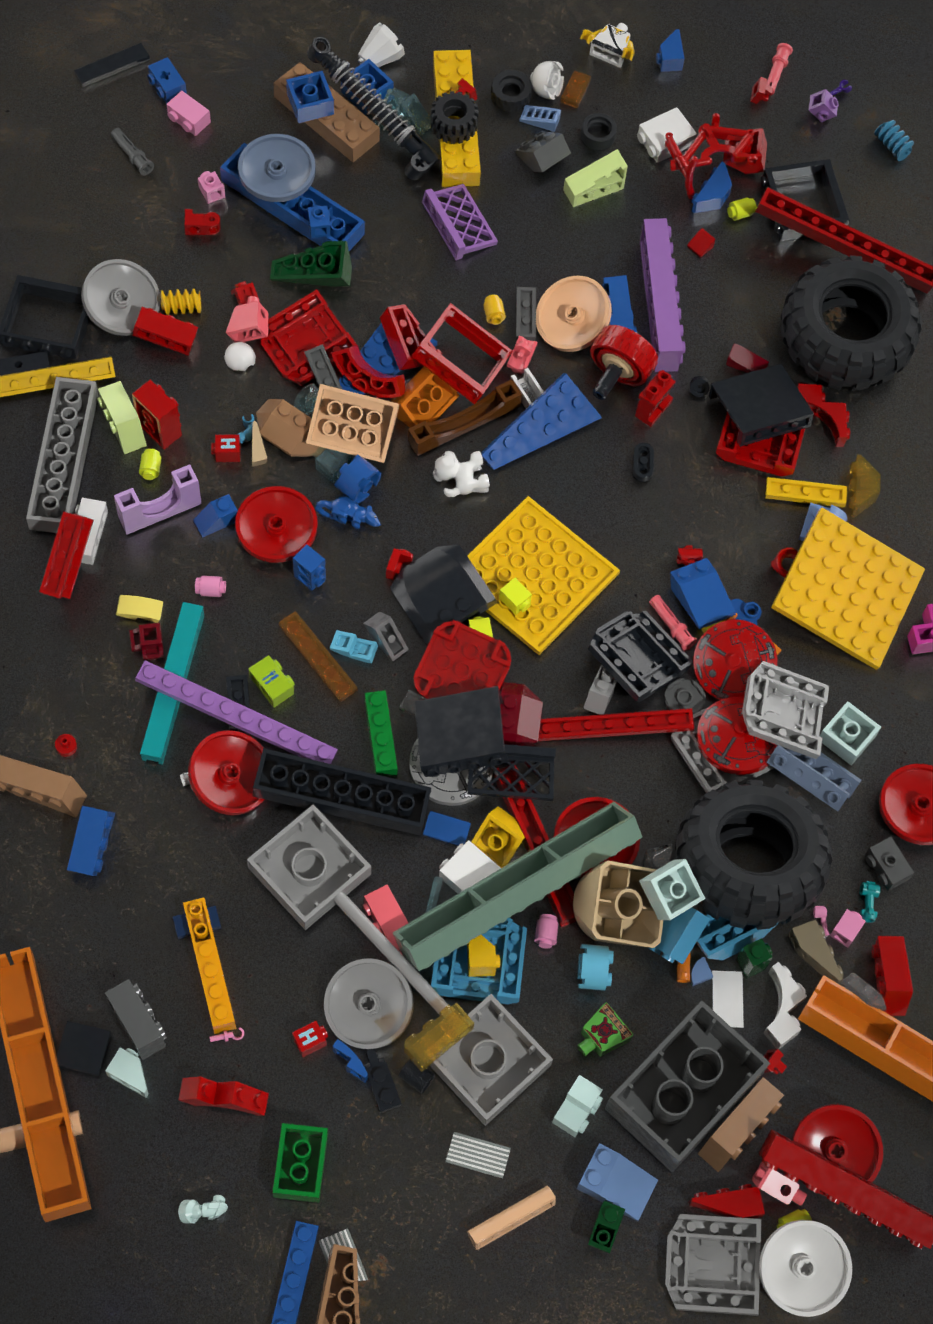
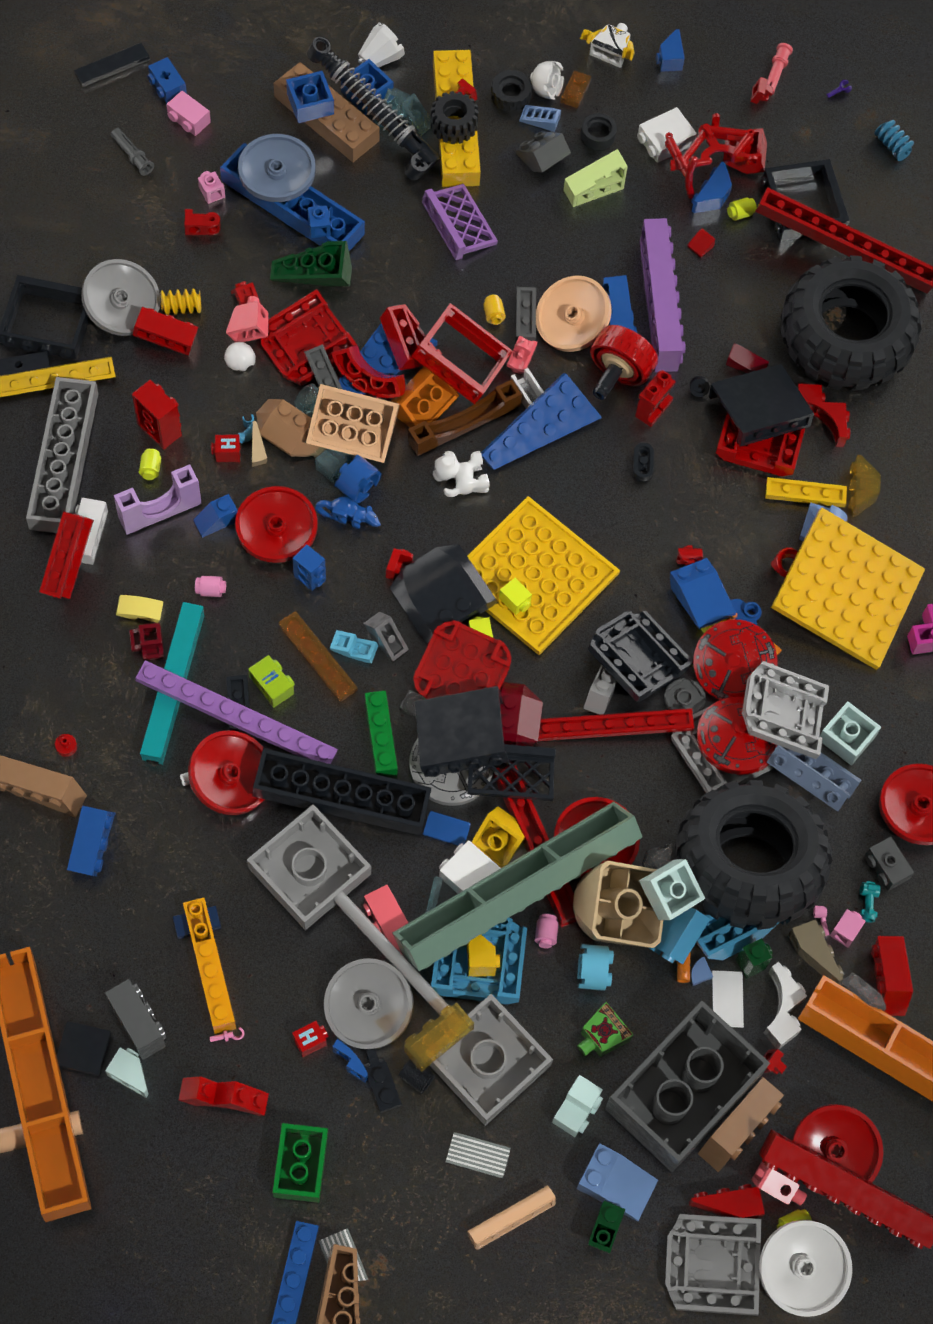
(122, 417): yellowish green wedge -> none
(191, 1210): light aqua arm -> none
(677, 629): coral pin -> none
(823, 105): medium lavender brick -> none

